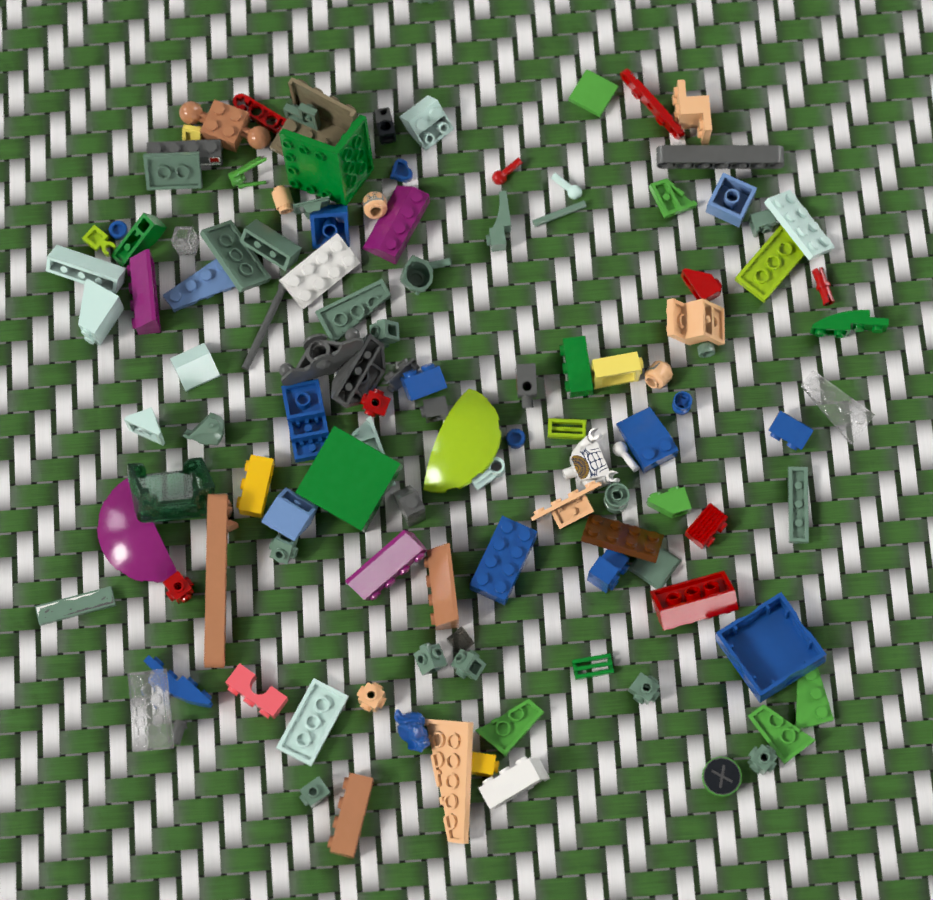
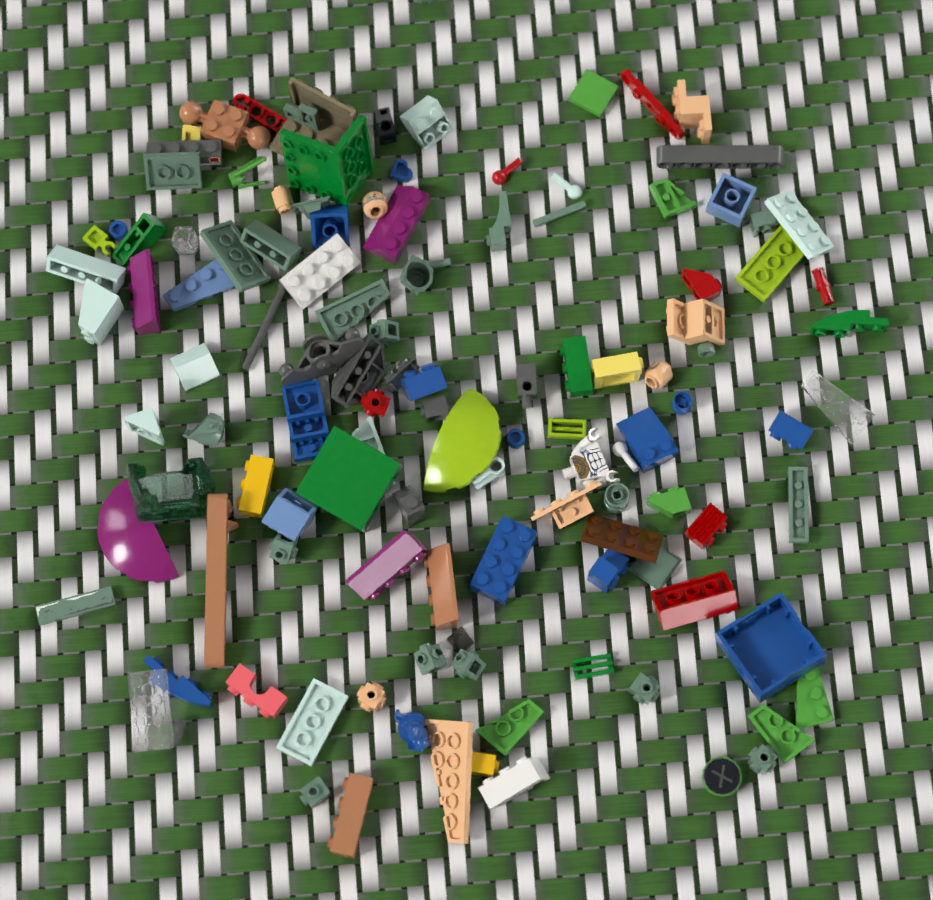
(176, 582): red brick -> none

